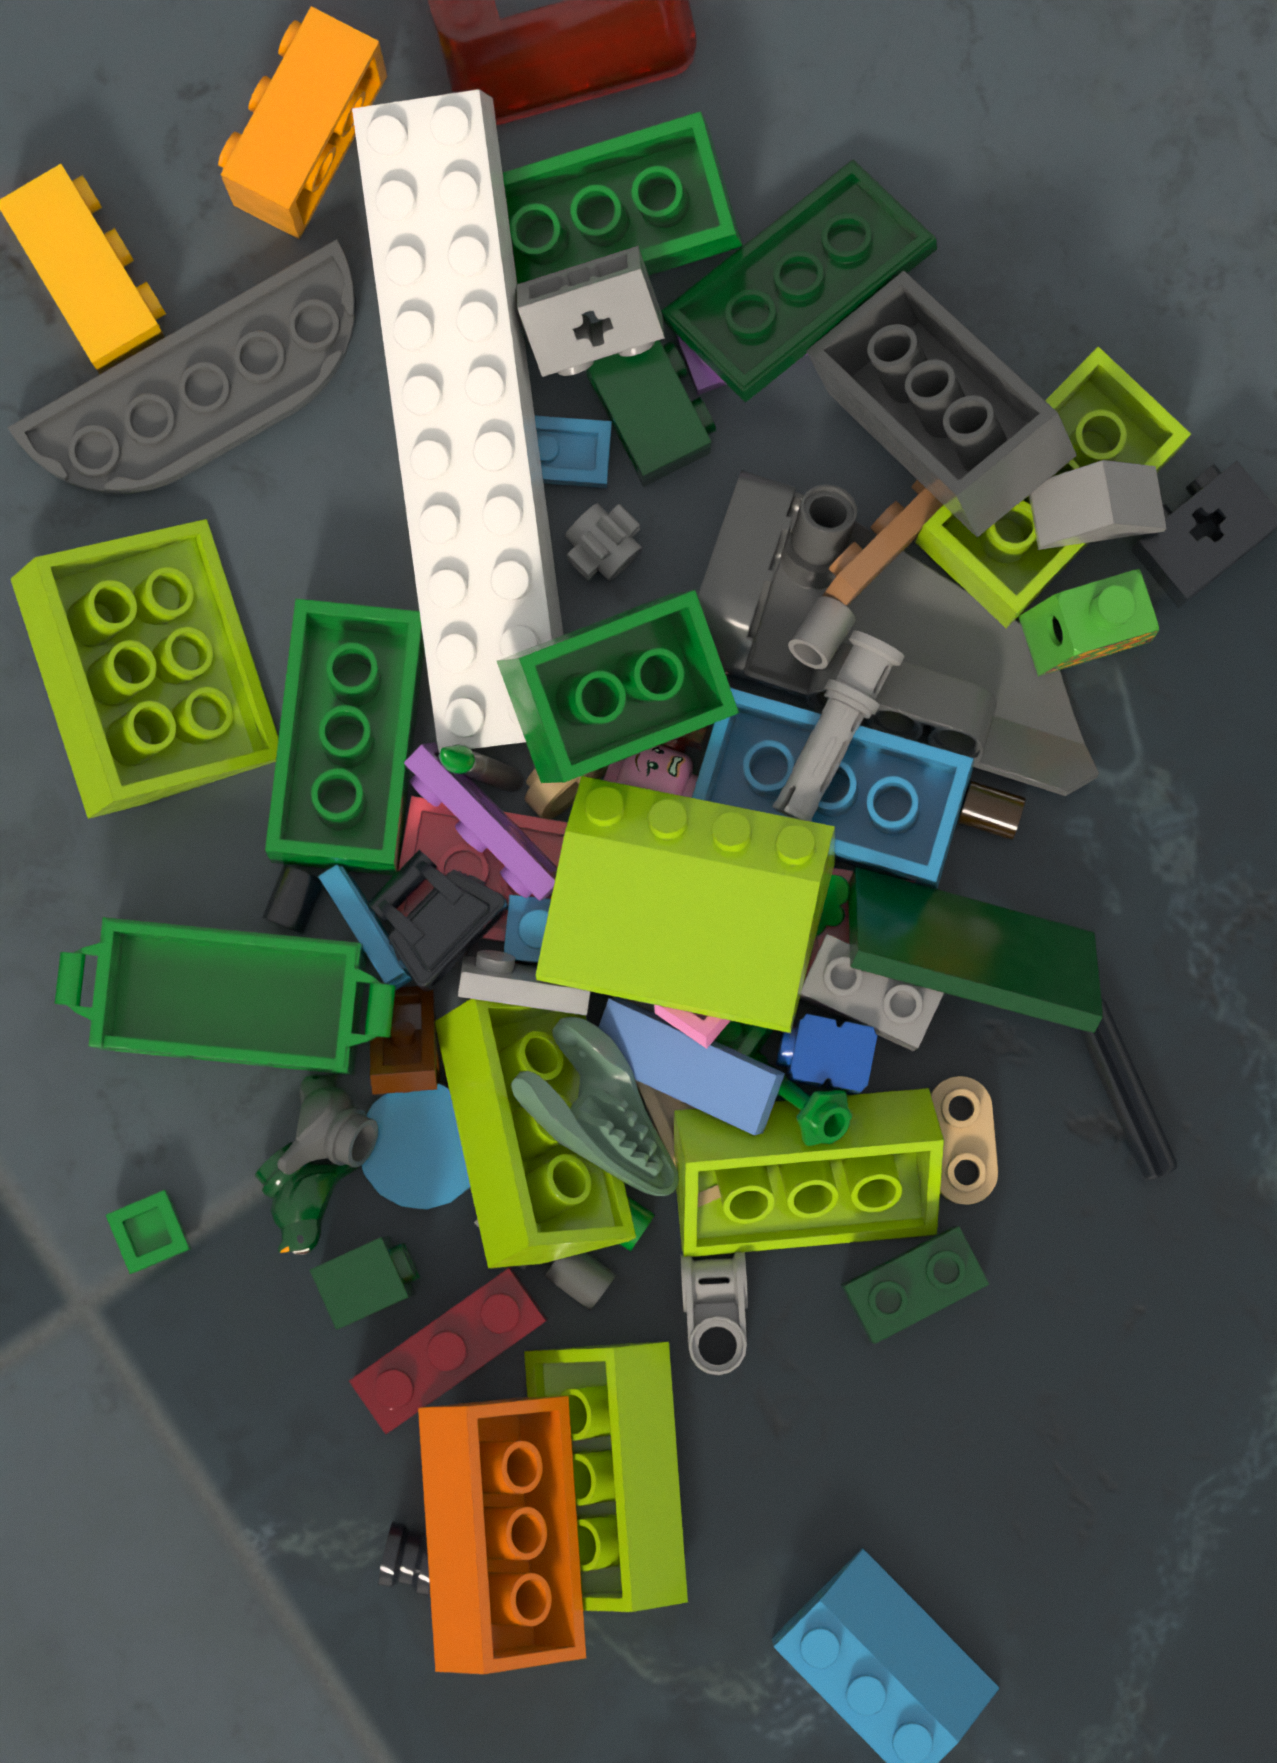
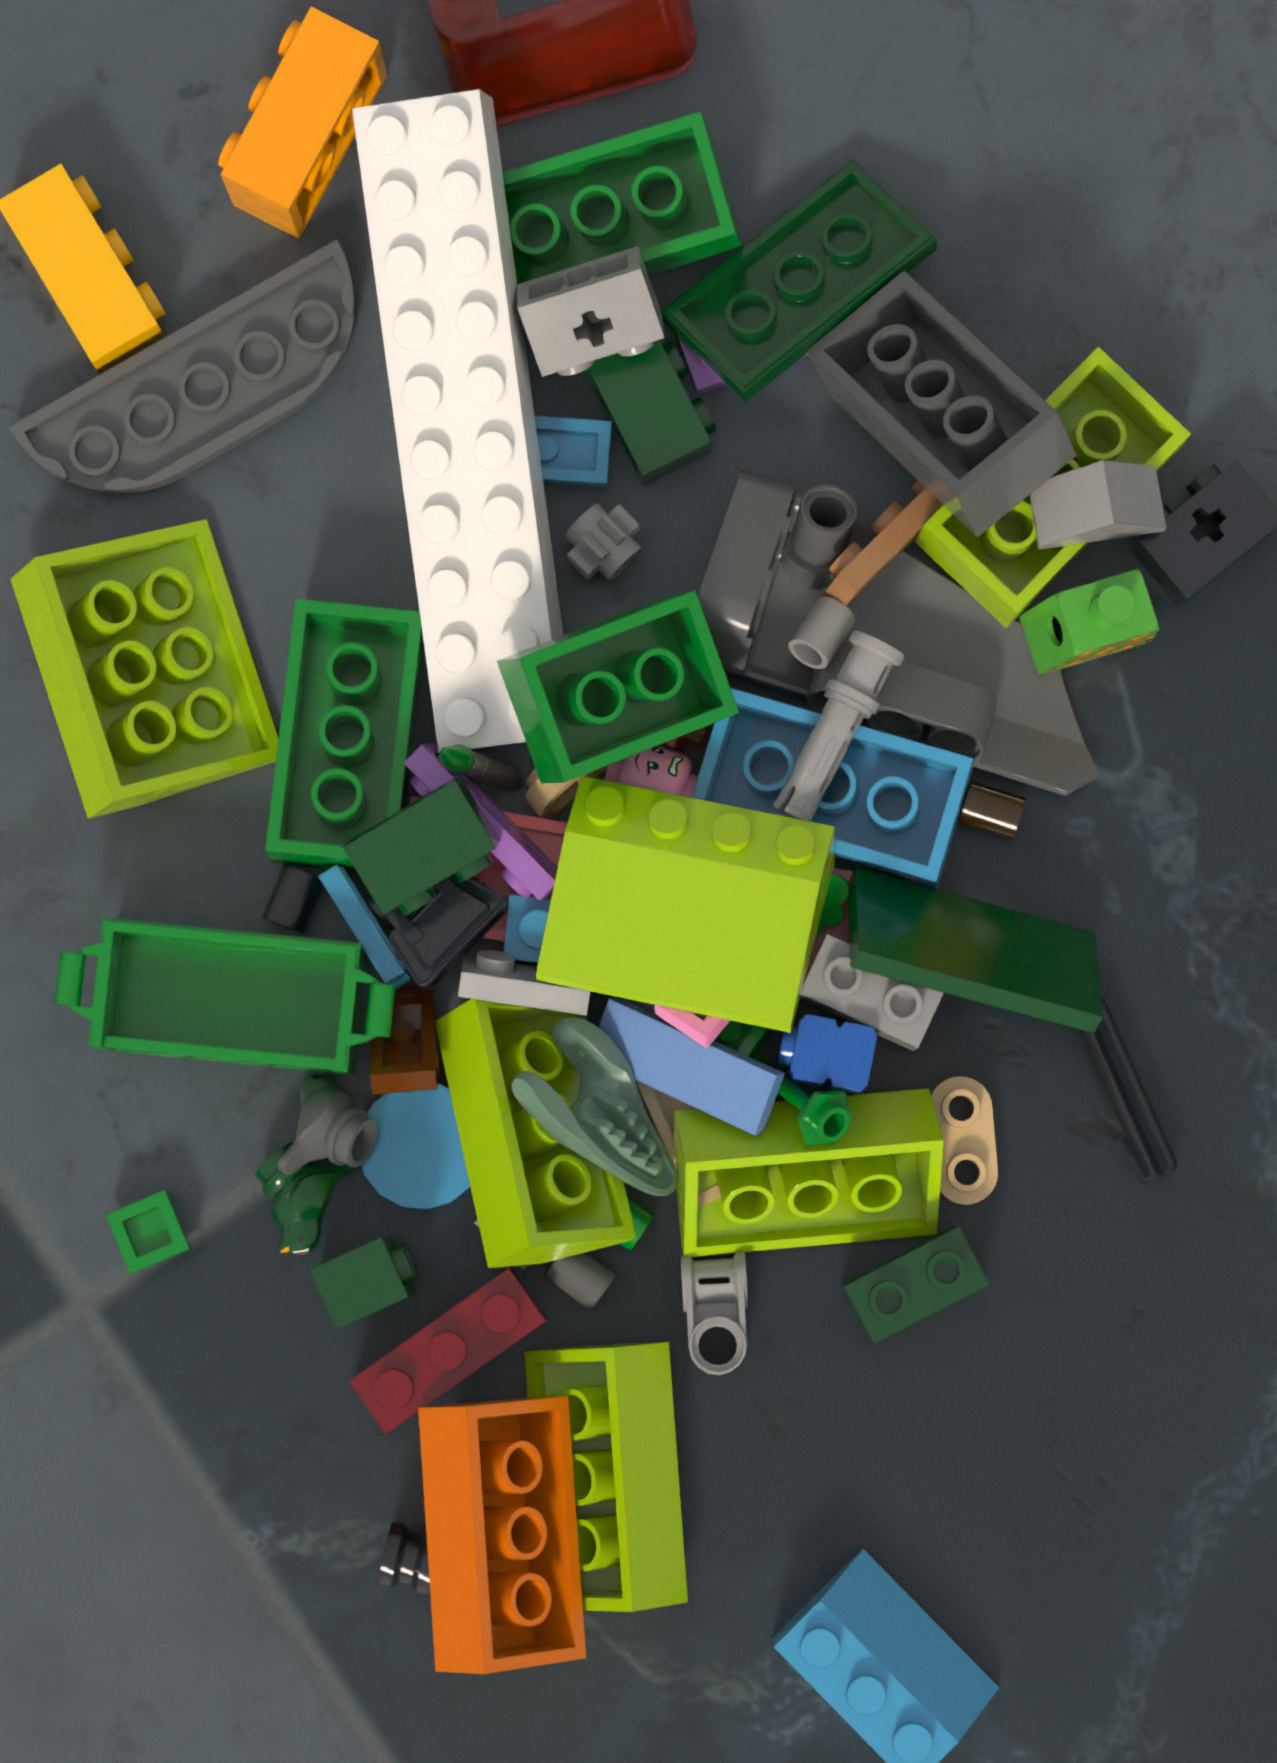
(423, 846): none -> dark green brick

